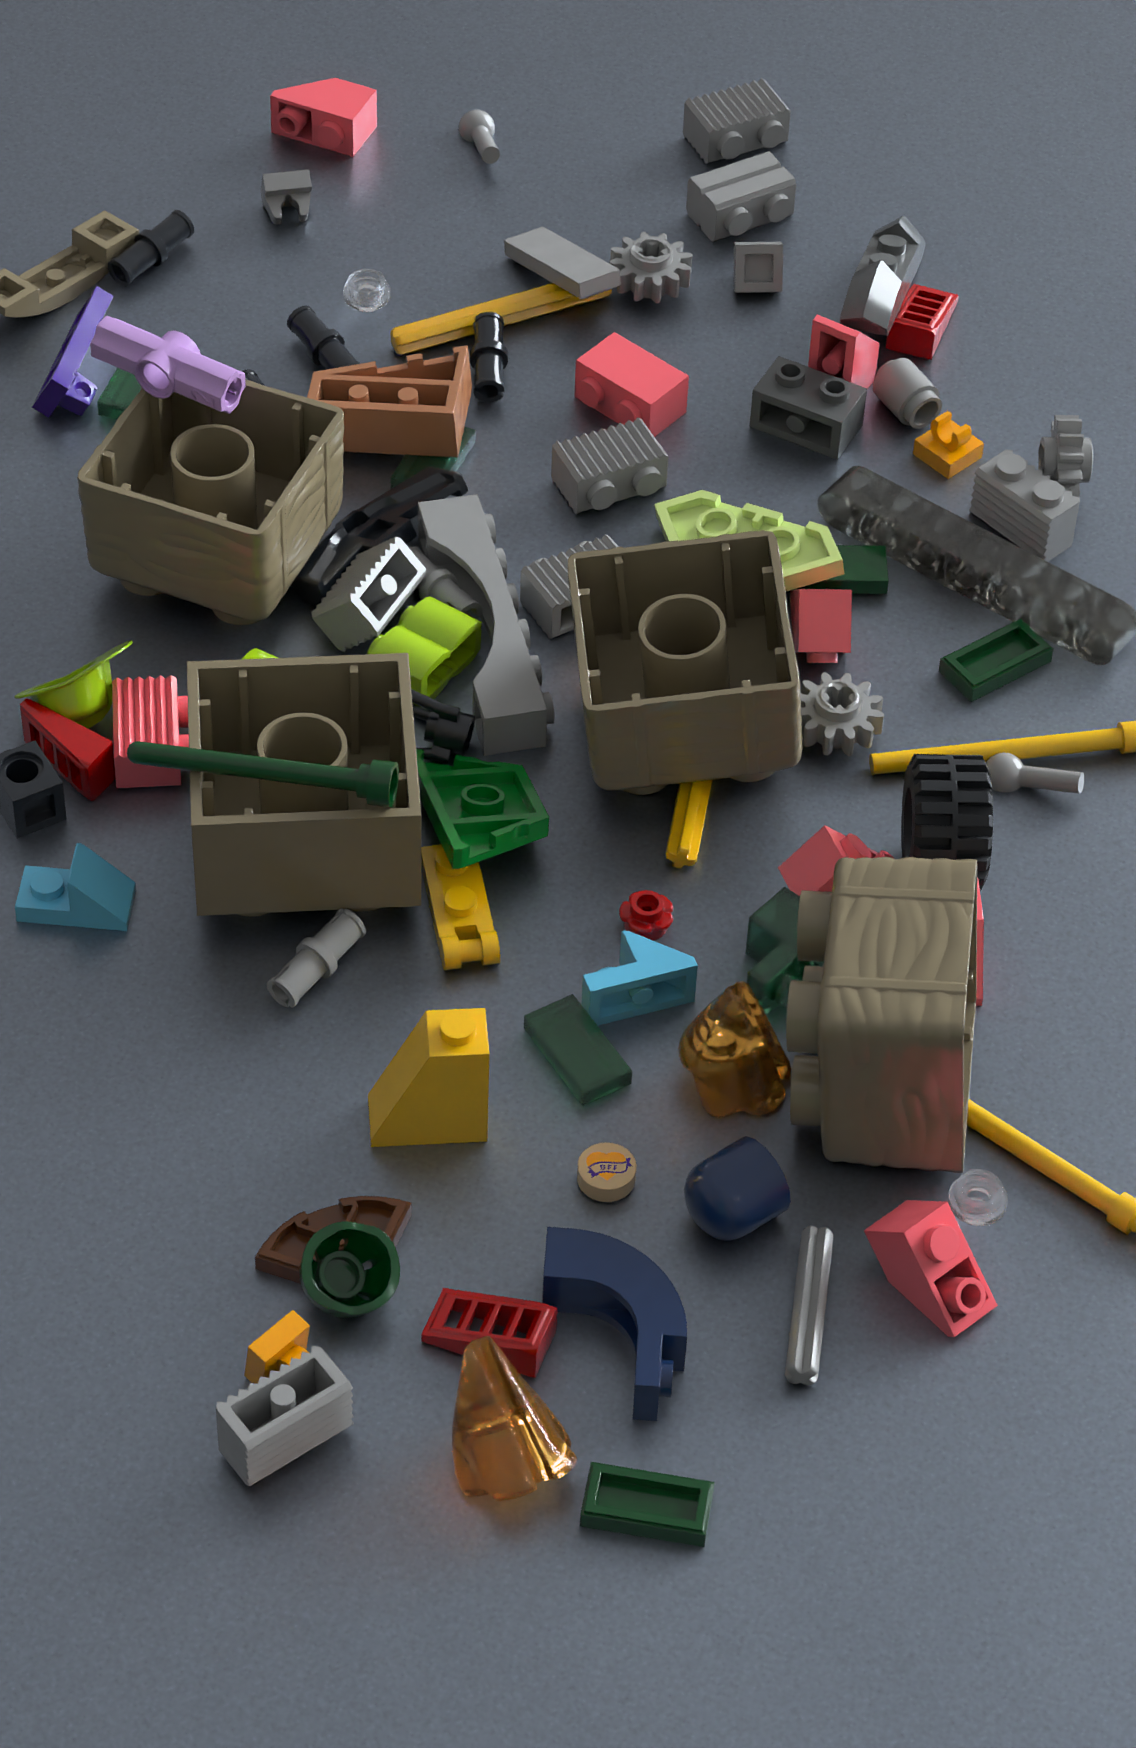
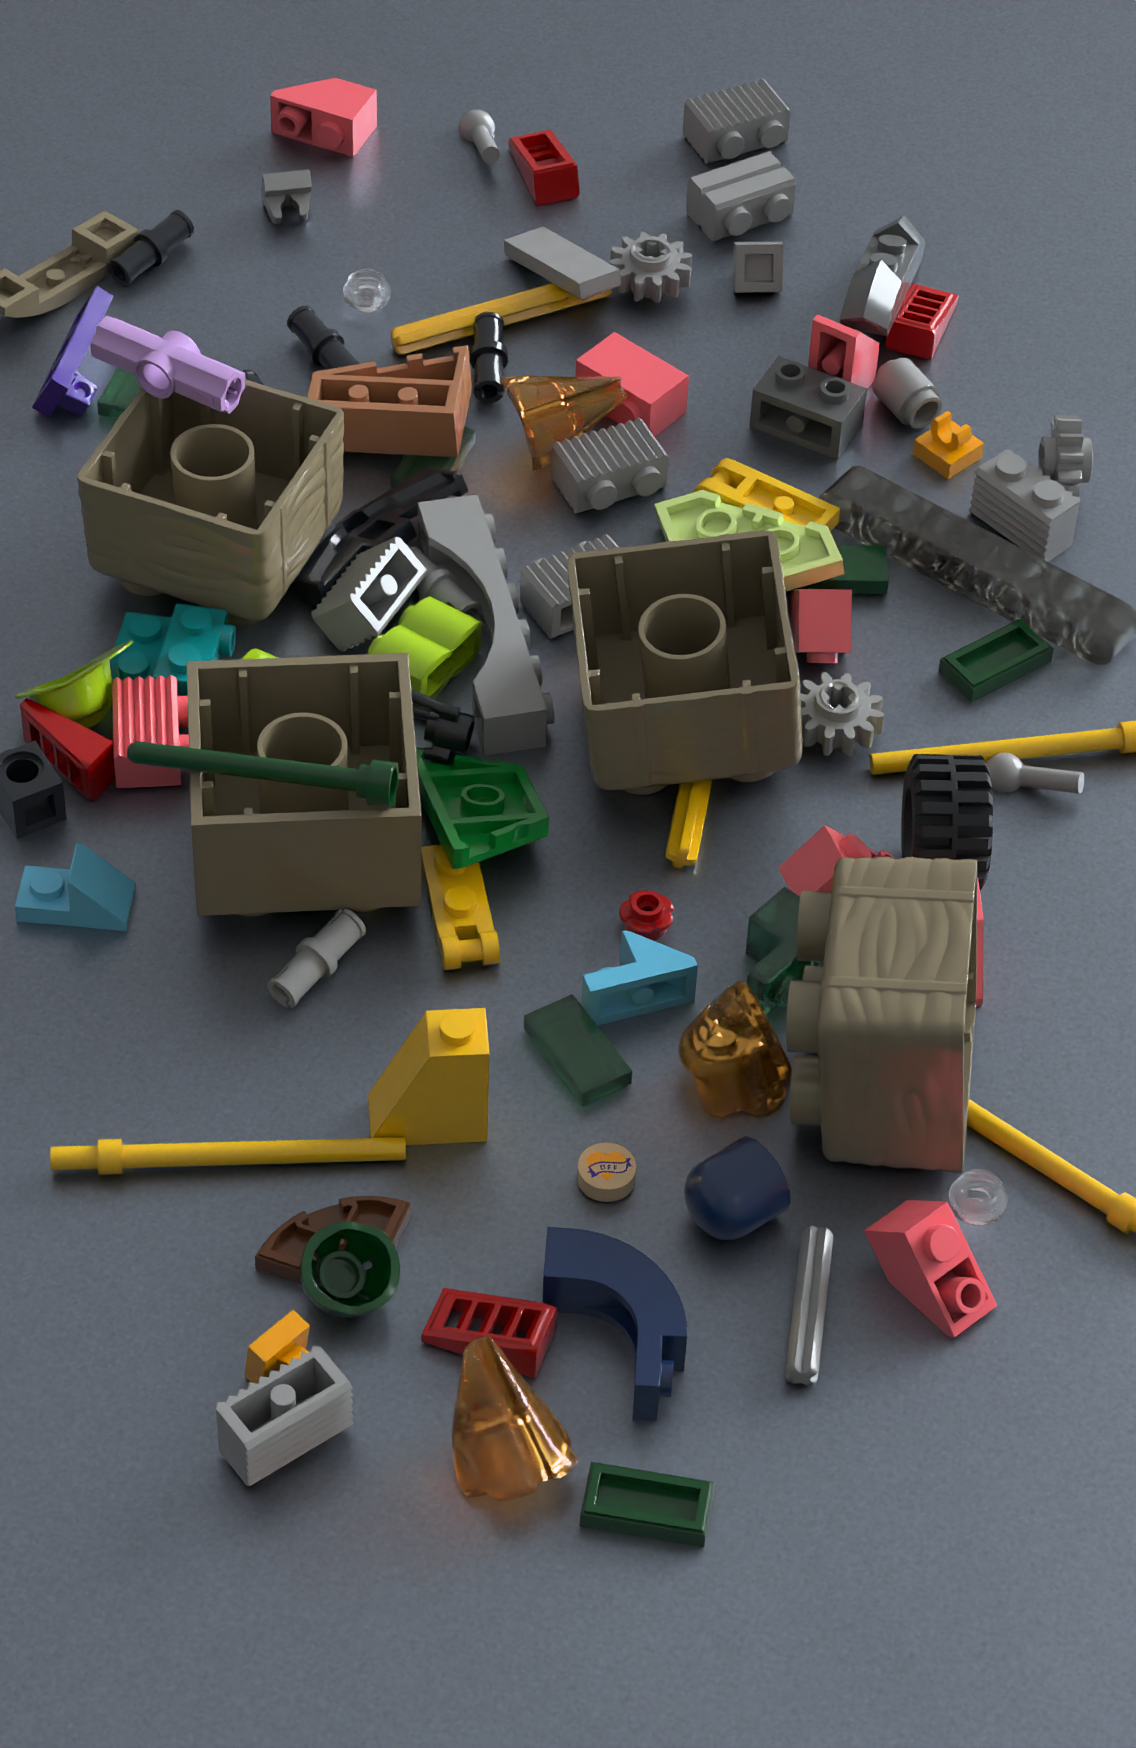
(112, 1156): none -> yellow bar
(167, 643): none -> teal plate
(545, 167): none -> red slope
(560, 408): none -> clear orange hat
(742, 485): none -> yellow plate

